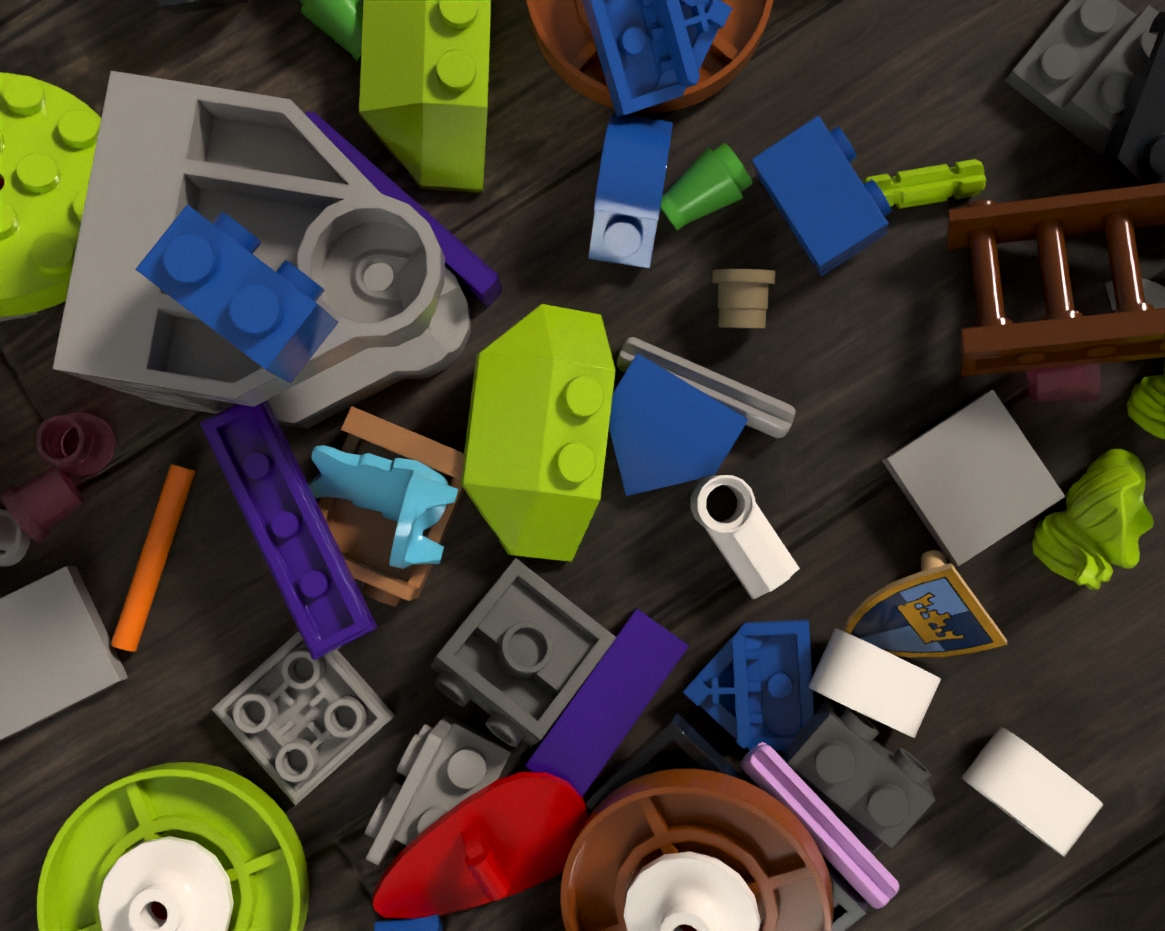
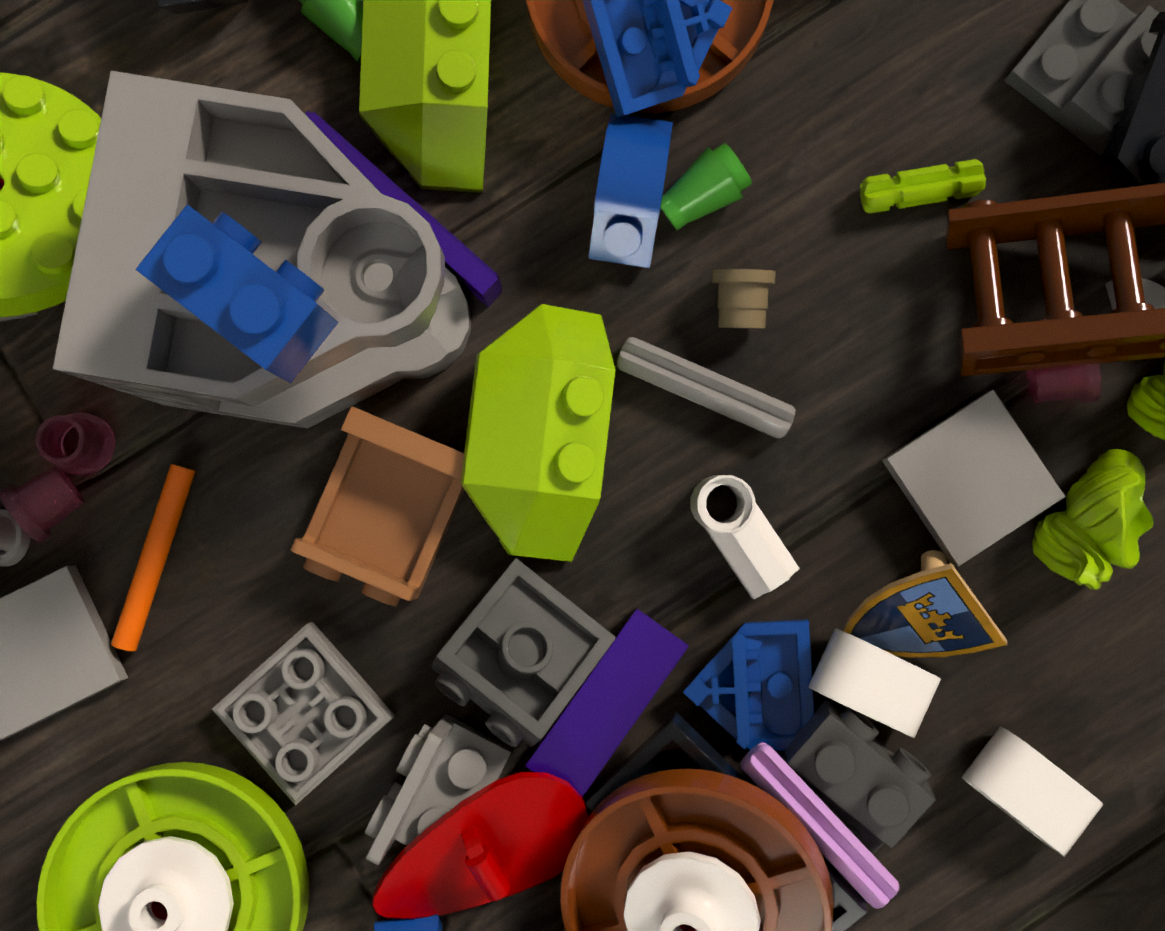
(289, 527): dark purple tile -> none
(397, 488): medium azure hair -> none
(667, 429): blue slope -> none
(822, 195): blue brick -> none

